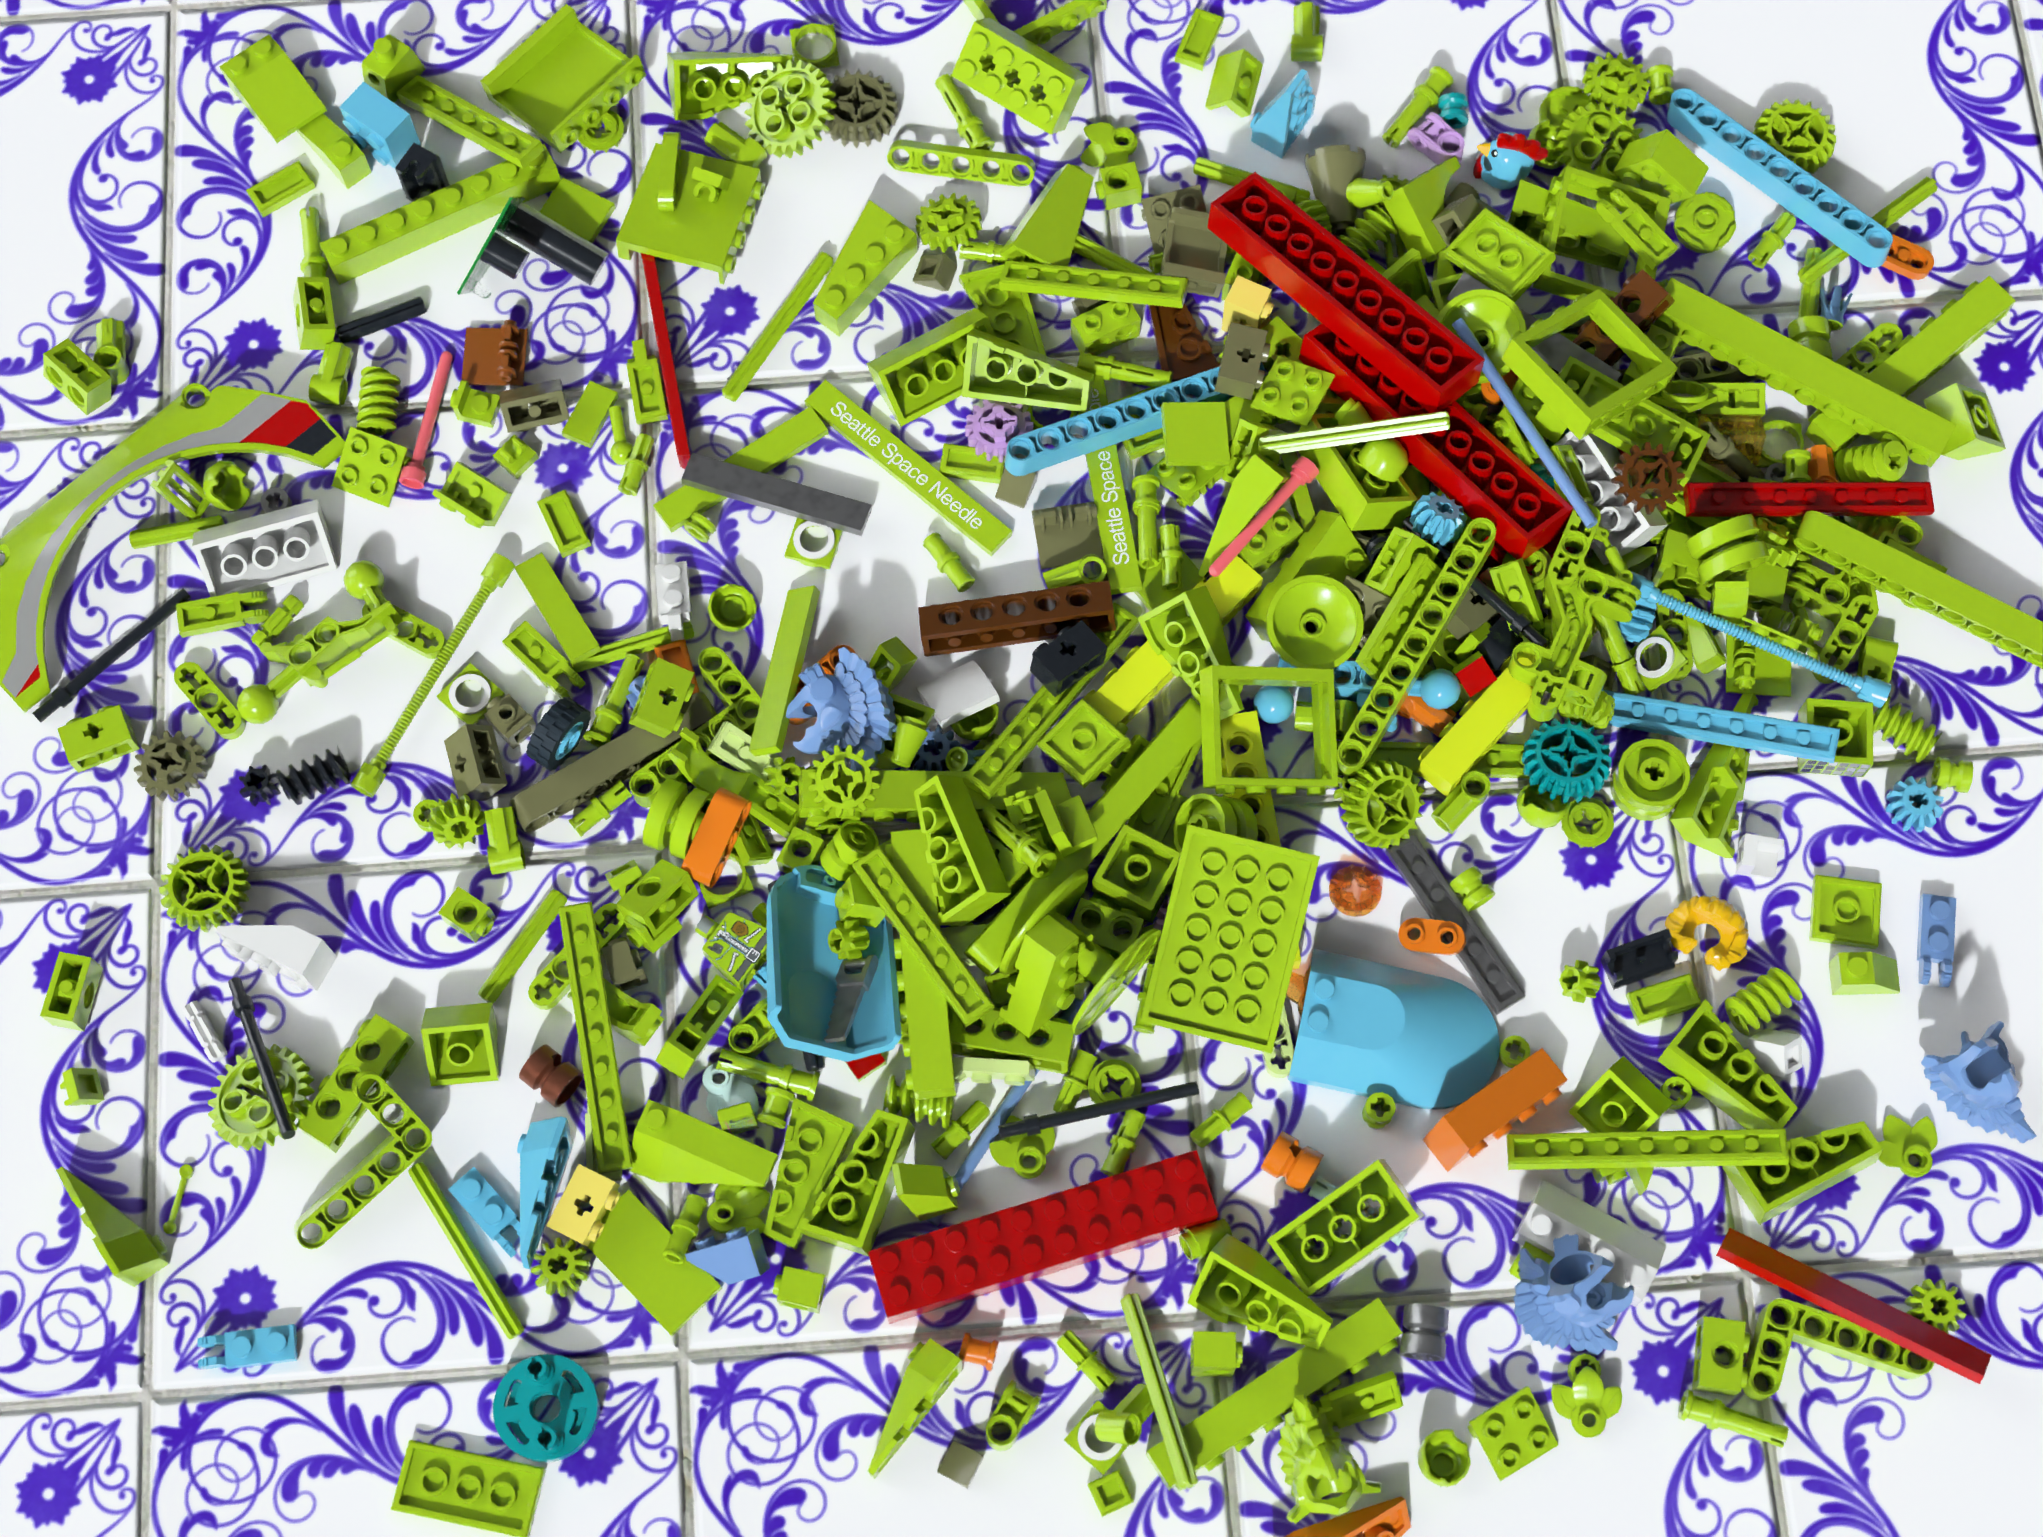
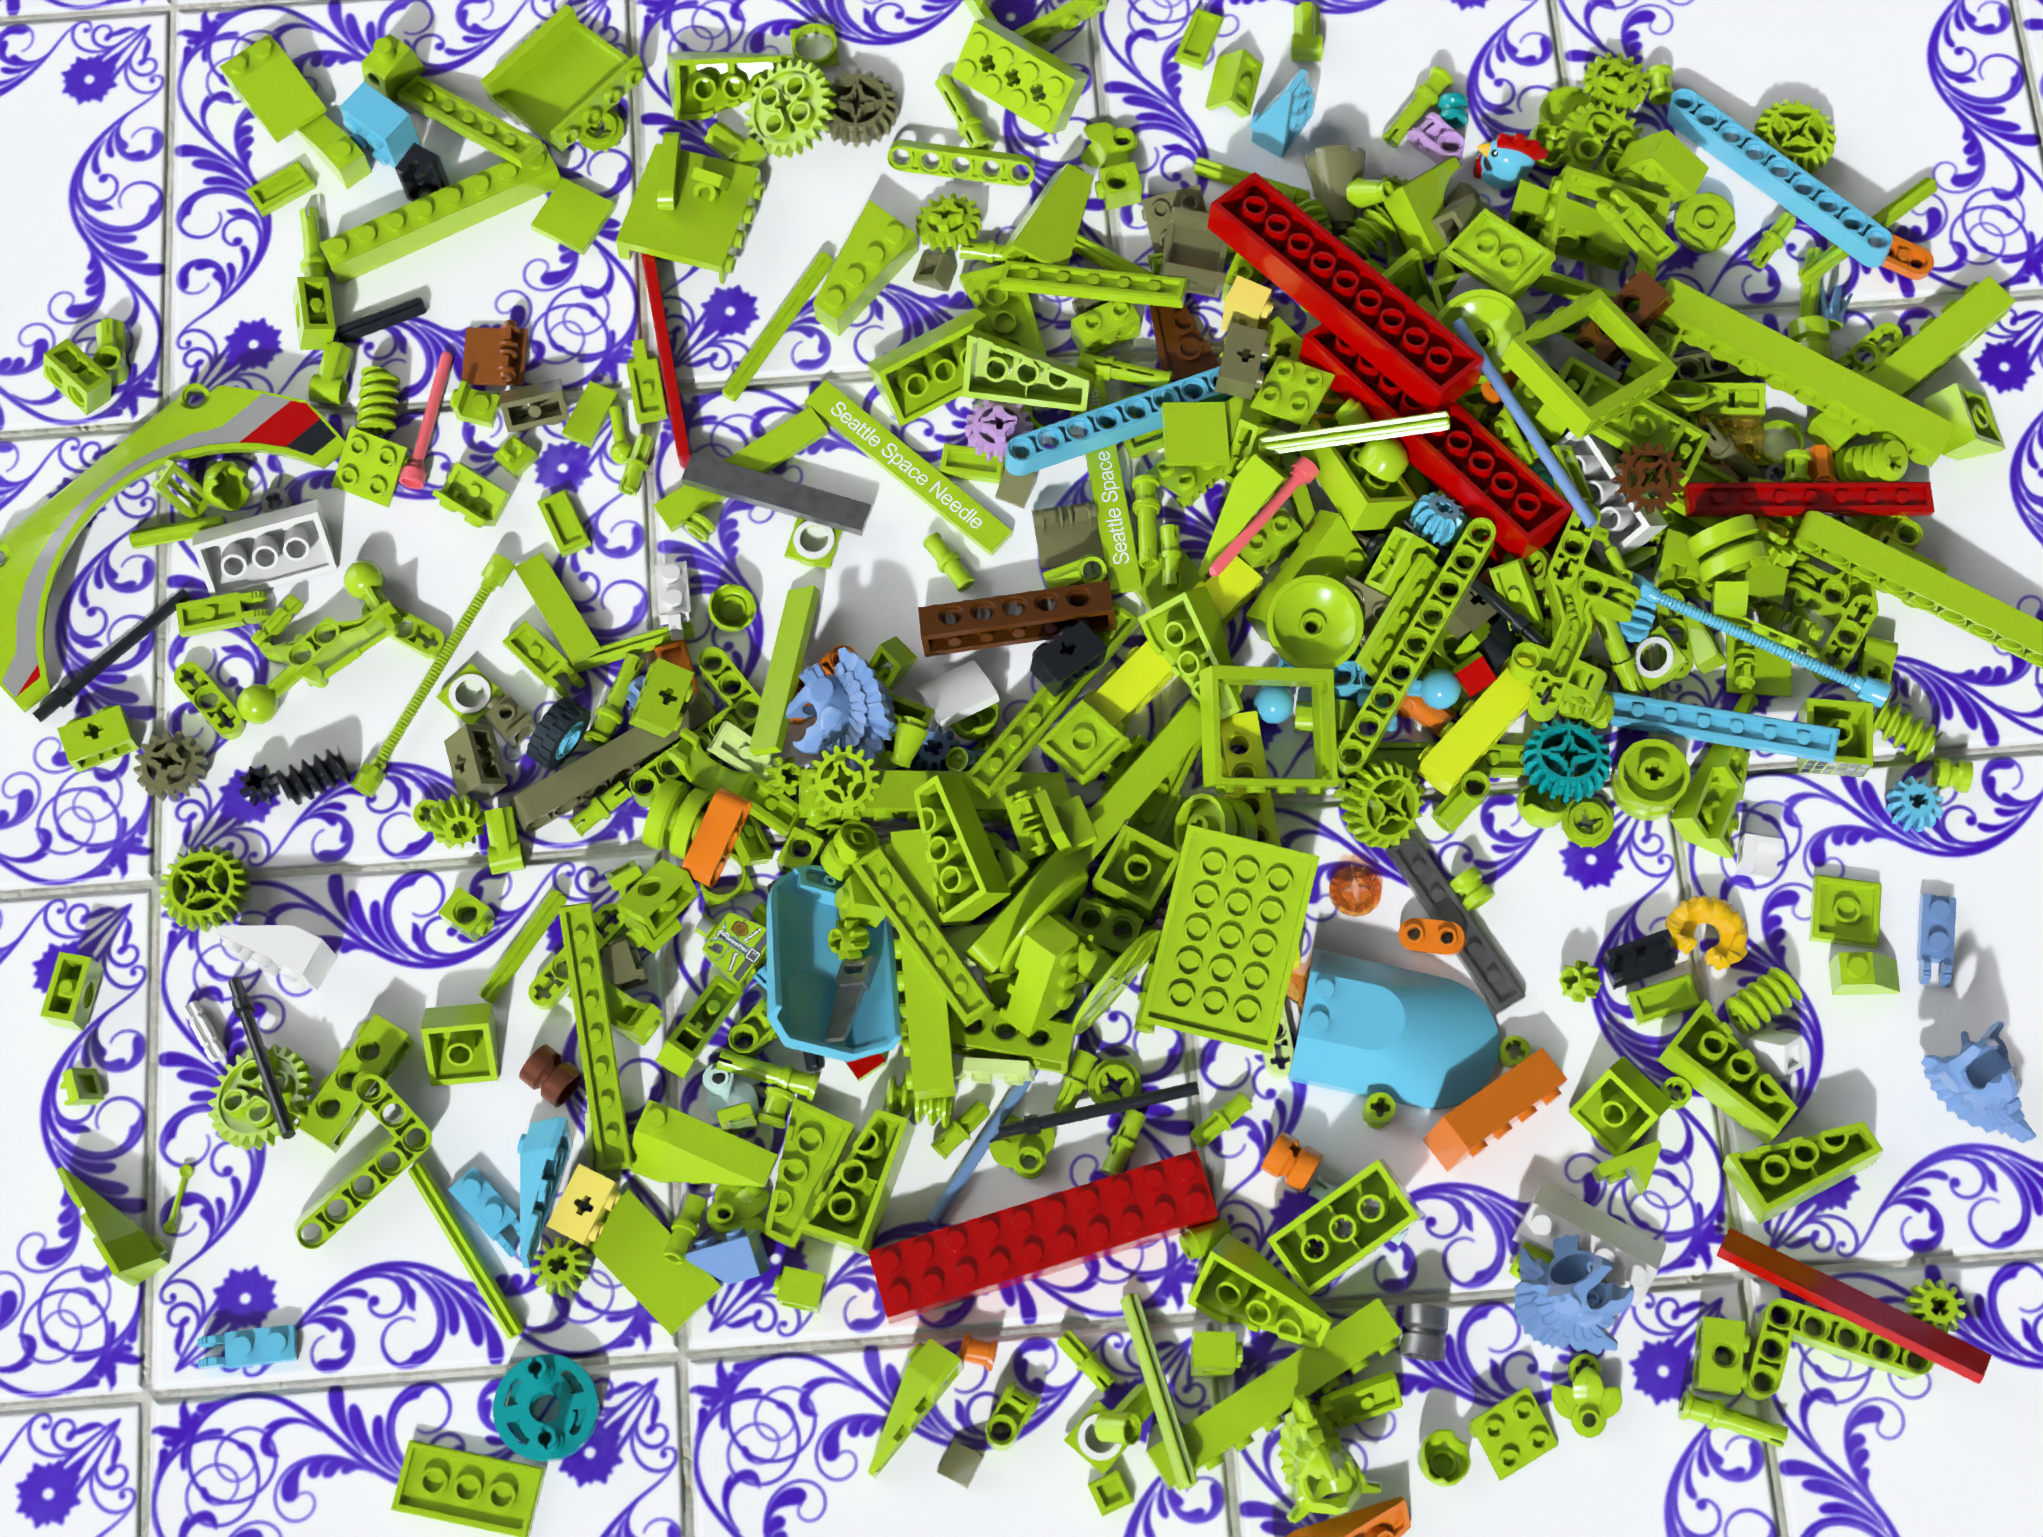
(538, 235): black piece -> none
(926, 1189): lime slope -> none
(1025, 848): lime pin -> none
(1647, 1149): lime tile -> none
(1906, 1141): lime plate -> none

